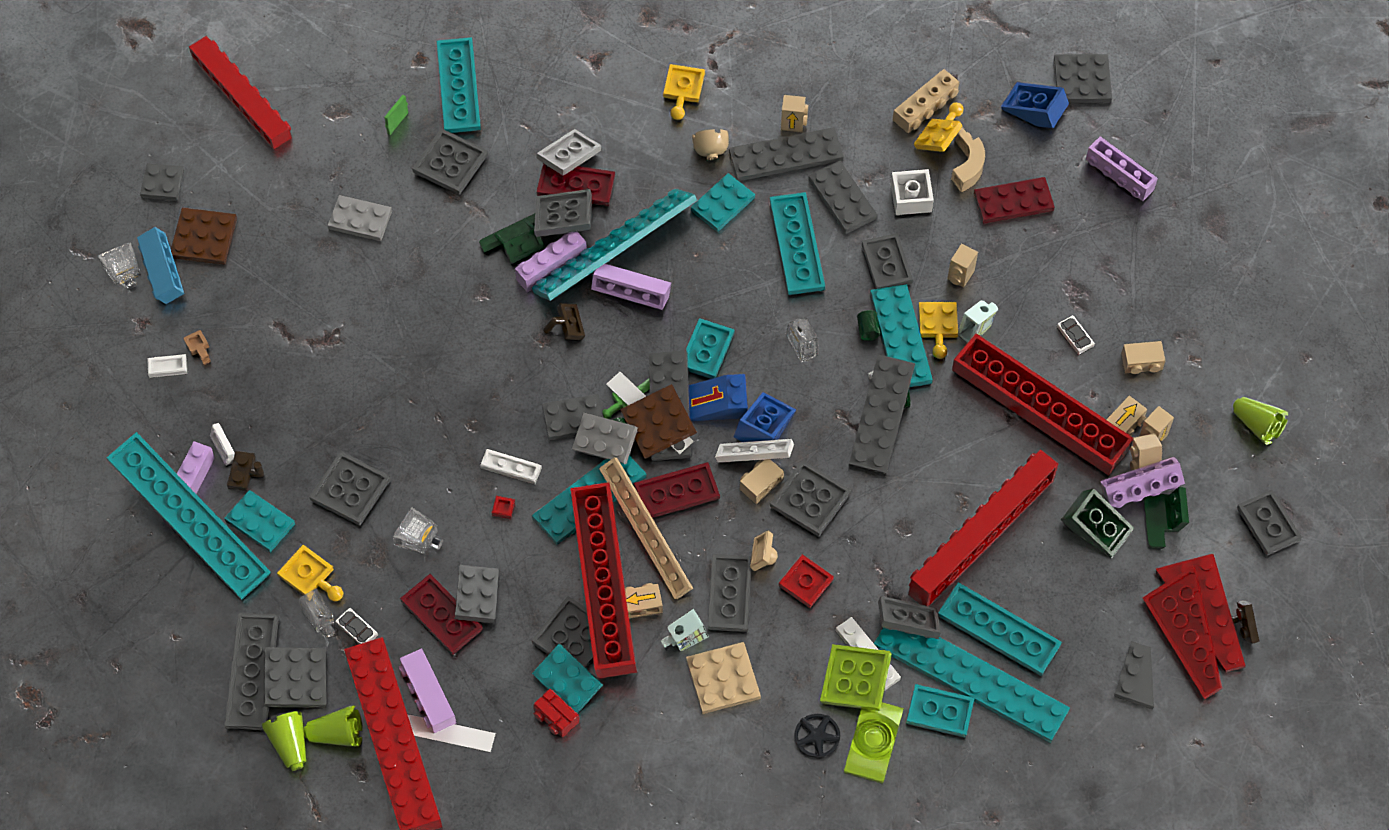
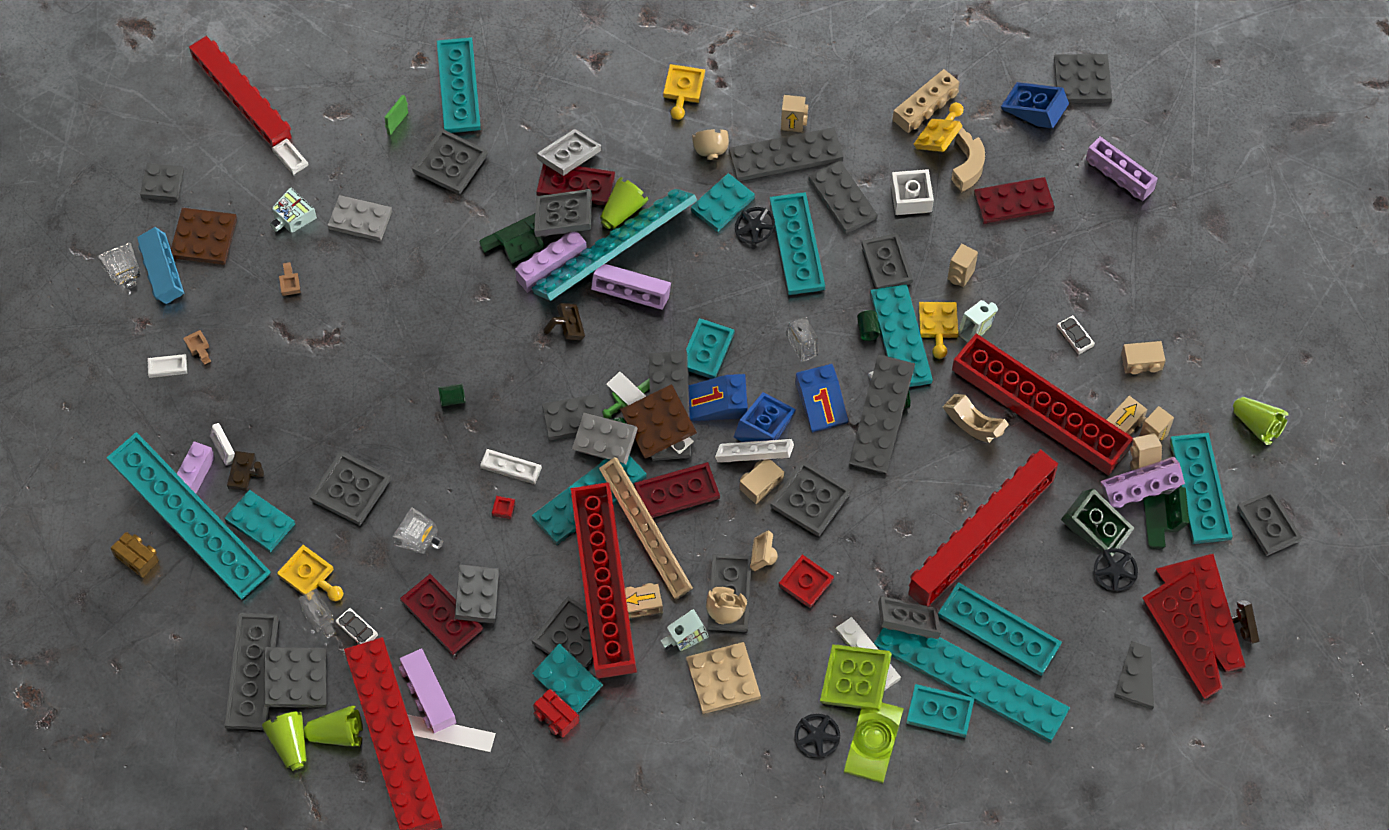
(134, 554): none -> pearl gold brick
(289, 282): none -> medium nougat plate
(290, 156): none -> white tile
(292, 212): none -> torso
(451, 394): none -> dark green piece
(622, 203): none -> lime cone
(725, 606): none -> tan cylinder
(754, 224): none -> black wheel
(821, 397): none -> blue slope
(972, 421): none -> tan arch
(1116, 569): none -> black wheel
(1203, 489): none -> teal plate

